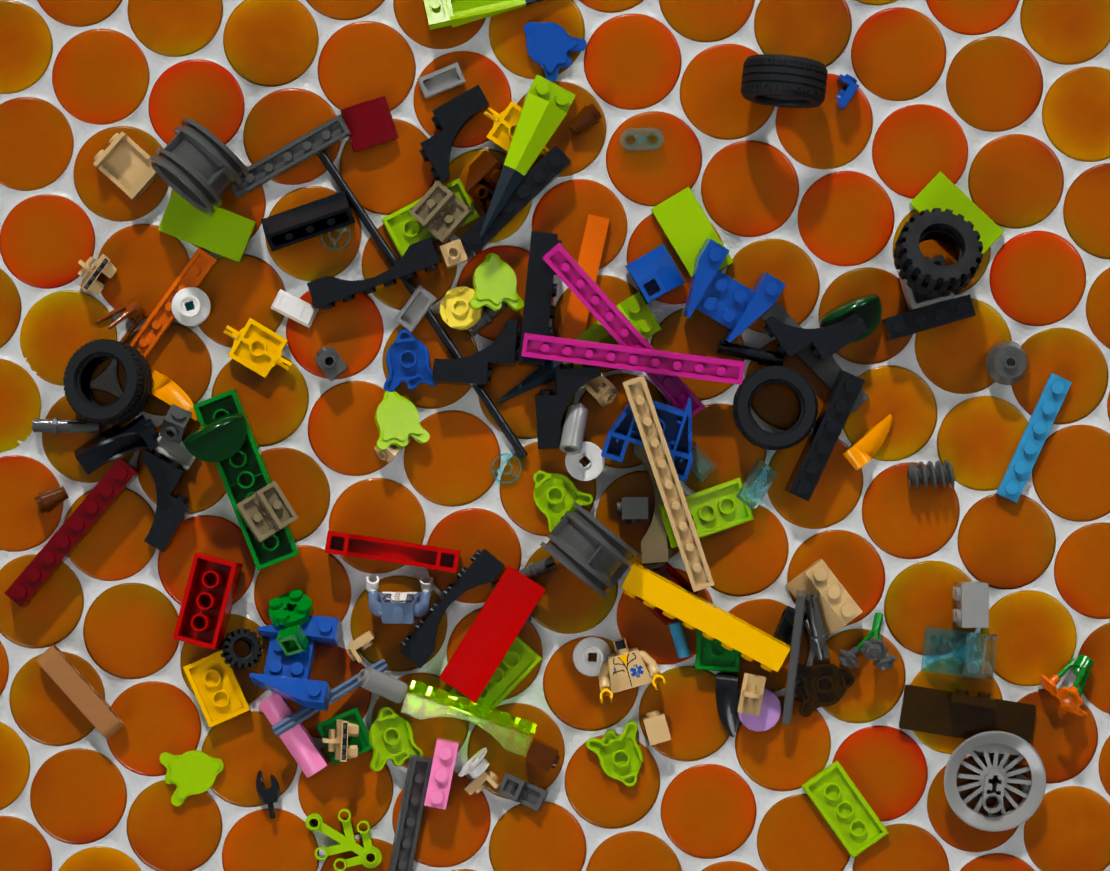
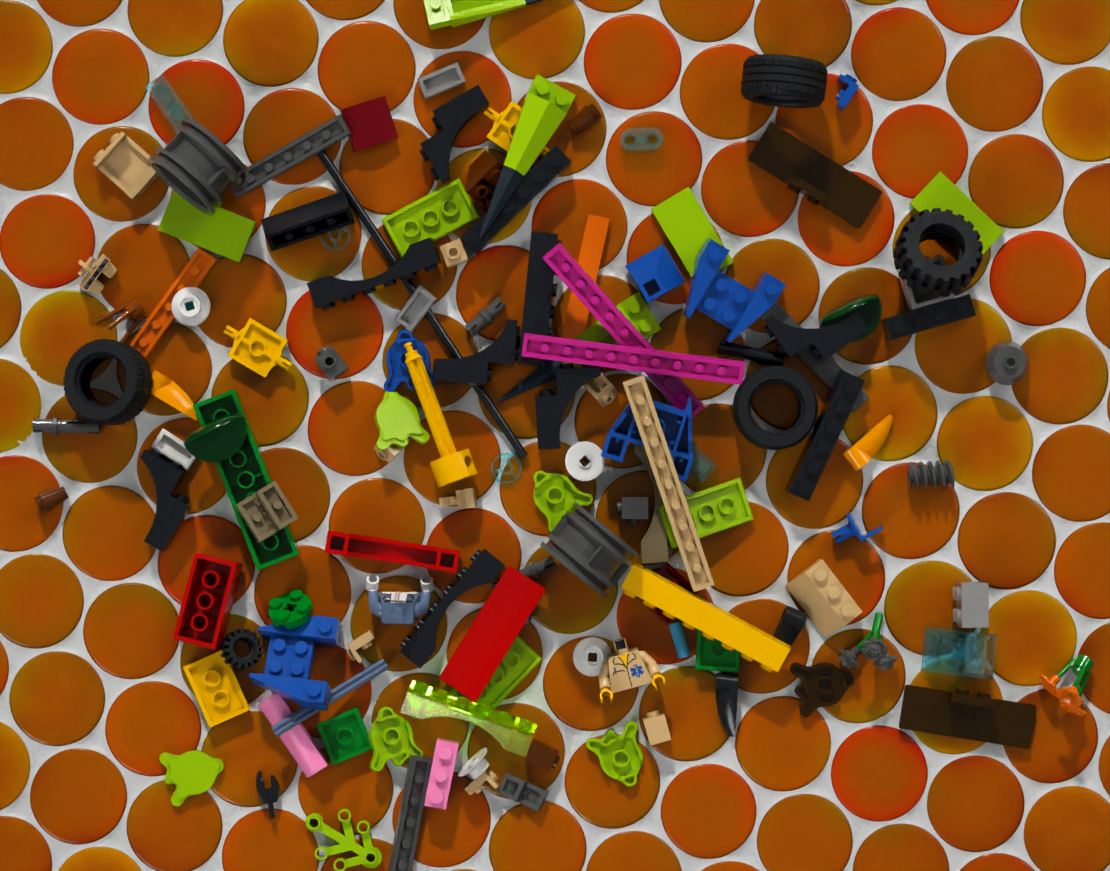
(72, 532): dark red brick -> none
(80, 692): medium nougat beam -> none
(116, 442): black arch -> none
(168, 101): none -> clear light blue plate
(175, 424): dark grey brick -> none
(292, 640): green slope -> none
(294, 308): white tile -> none
(339, 742): tan hips -> none
(382, 684): light grey brick -> none
(441, 212): dark tan slope -> none
(452, 465): none -> yellow piece
(456, 309): light yellow tile -> none
(463, 499): none -> tan piece
(493, 284): lime tile -> none
(550, 45): blue tile -> none
(573, 429): light grey brick -> none
(751, 694): tan hips -> none
(756, 484): clear light blue plate -> none
(768, 716): lavender tile -> none
(794, 657): dark grey tile -> none
(814, 175): none -> dark brown bracket
(817, 635): dark grey pin -> none
(845, 809): lime tile -> none
(853, 529): none -> blue bracket
(995, 743): light grey piece -> none
(1033, 437): dark azure plate -> none

